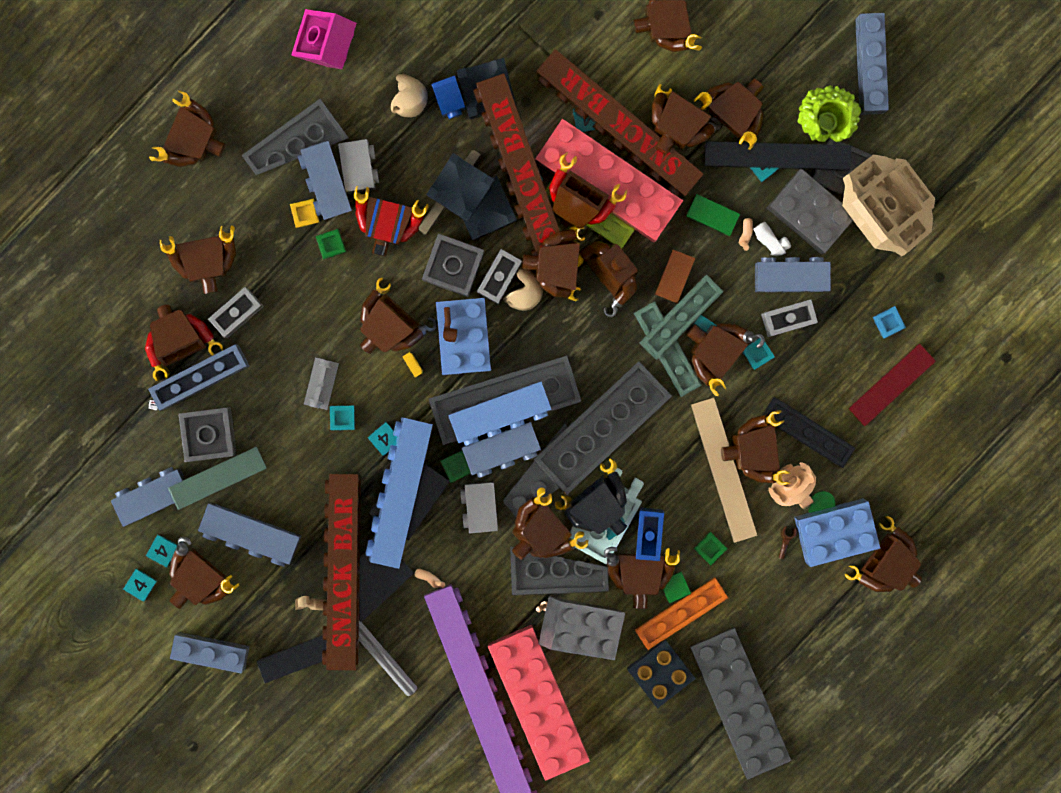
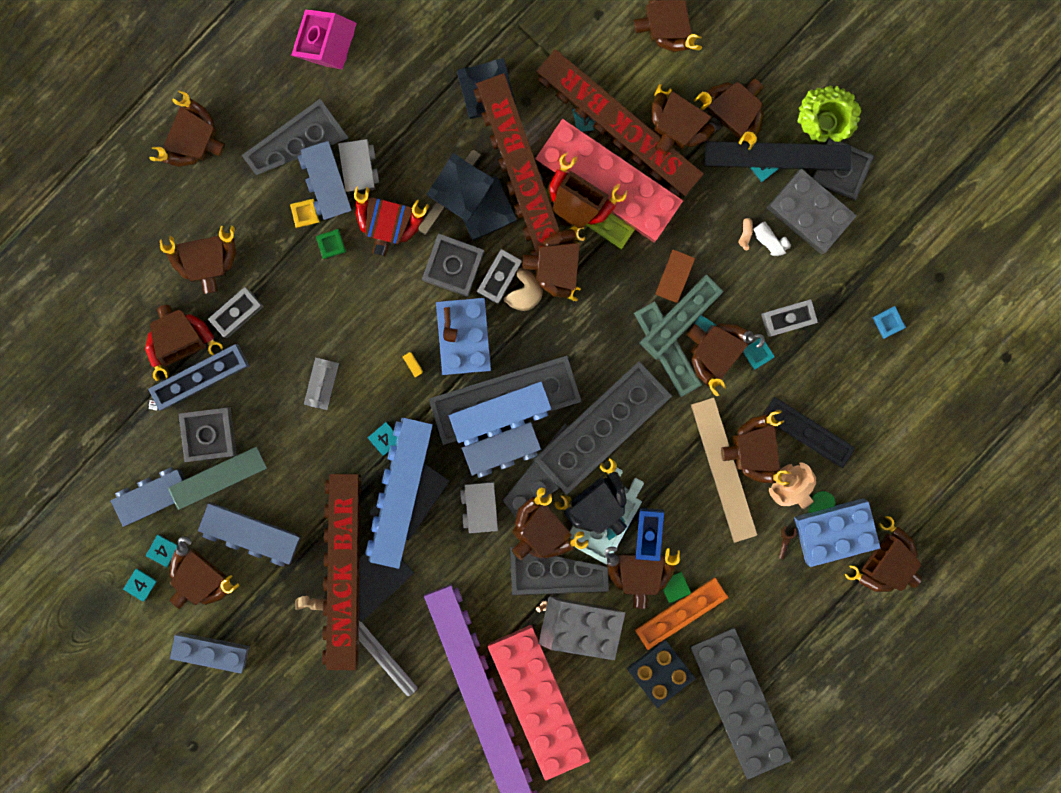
(292, 659): black tile -> none
(342, 417): teal tile -> none
(388, 324): reddish brown torso -> none
(411, 98): tan helmet -> none
(430, 578): light nougat piece -> none
(449, 97): blue slope -> none
(456, 466): green tile -> none
(613, 270): reddish brown torso -> none
(710, 548): green tile -> none
(713, 215): green tile -> none
(792, 275): sand blue brick -> none
(872, 63): sand blue brick -> none
(889, 203): tan piece -> none
(891, 384): dark red tile -> none

